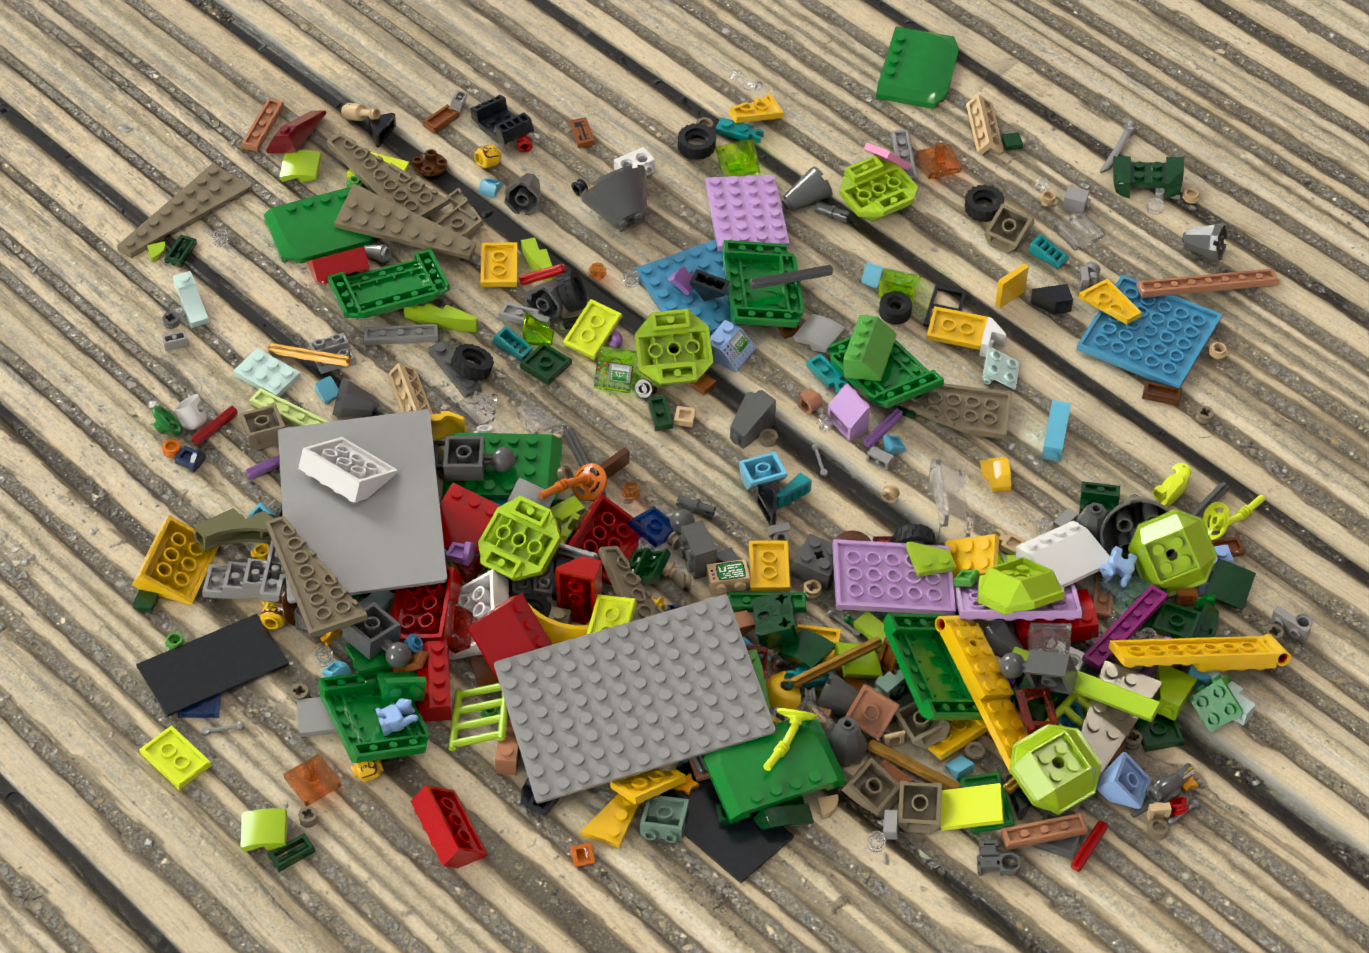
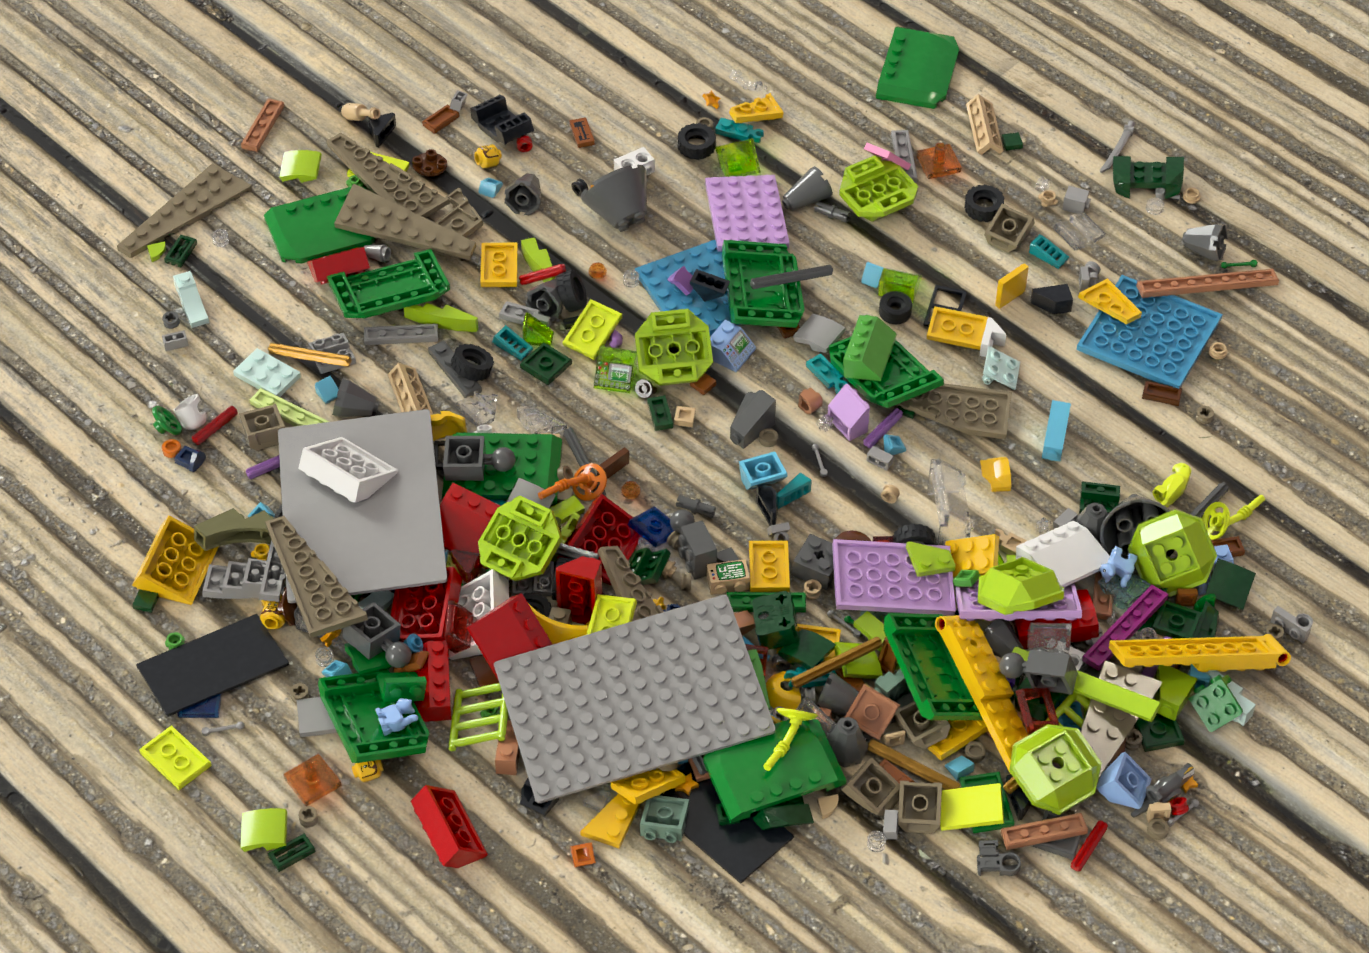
(294, 133): dark red wedge -> none
(461, 553): medium lavender tile -> none
(711, 99): none -> light orange piece
(1253, 263): none -> green hinge

